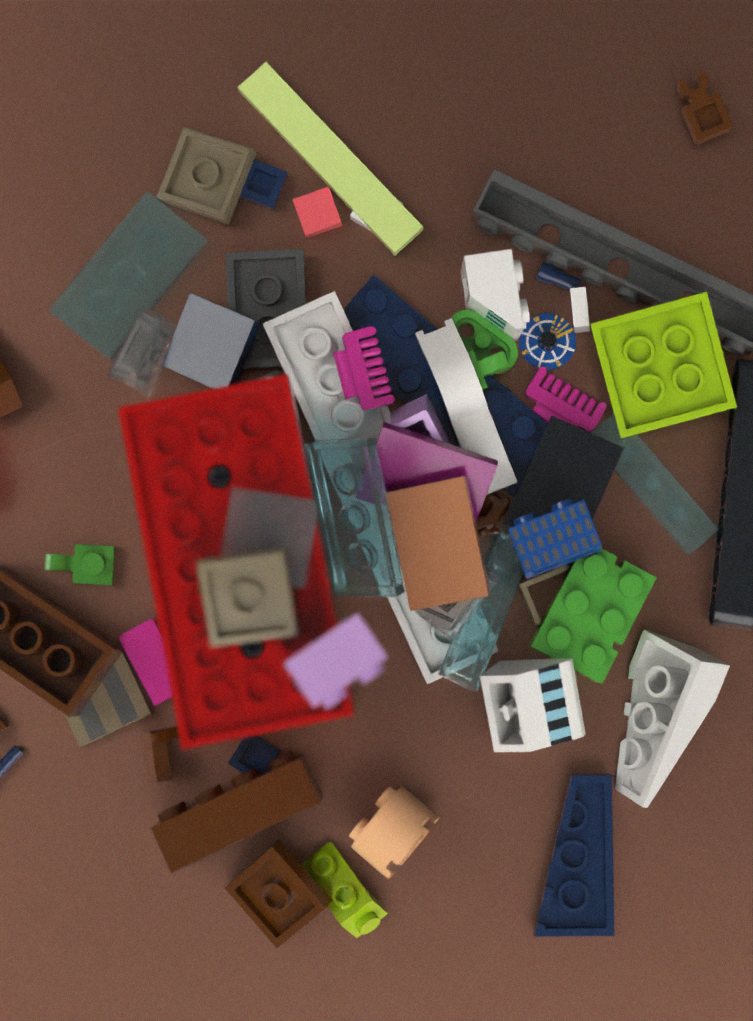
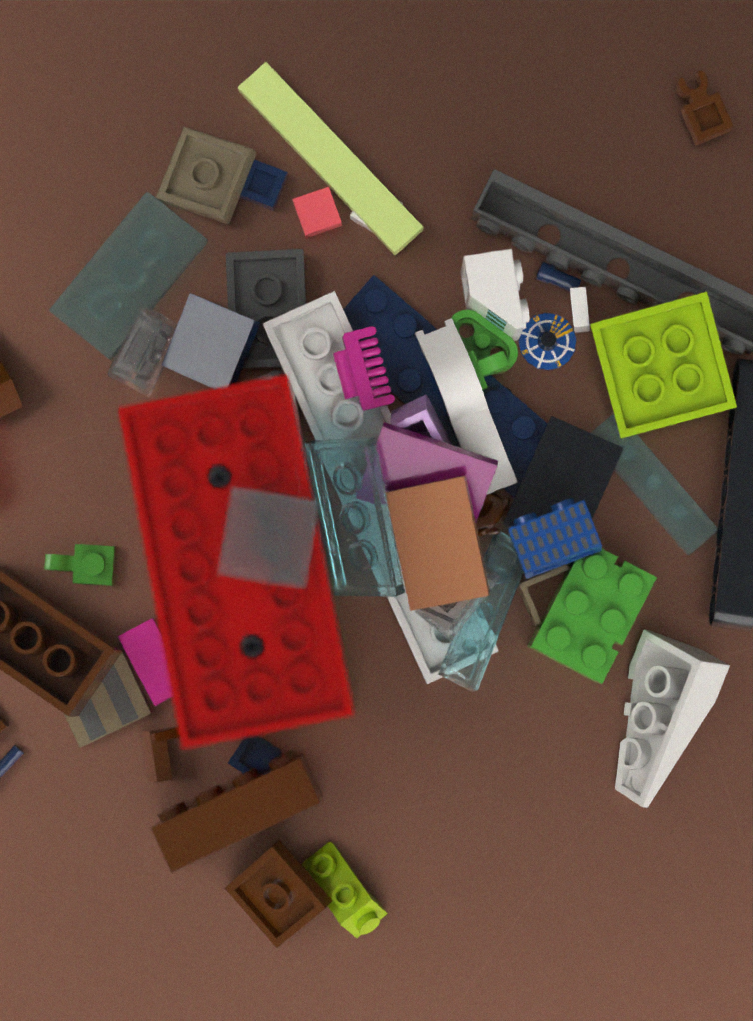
(247, 597): dark tan tile -> none
(336, 661): lavender brick -> none
(393, 830): light nougat brick -> none
(532, 704): white slope -> none
(550, 405): dark pink piece -> none
(580, 872): dark blue wing -> none

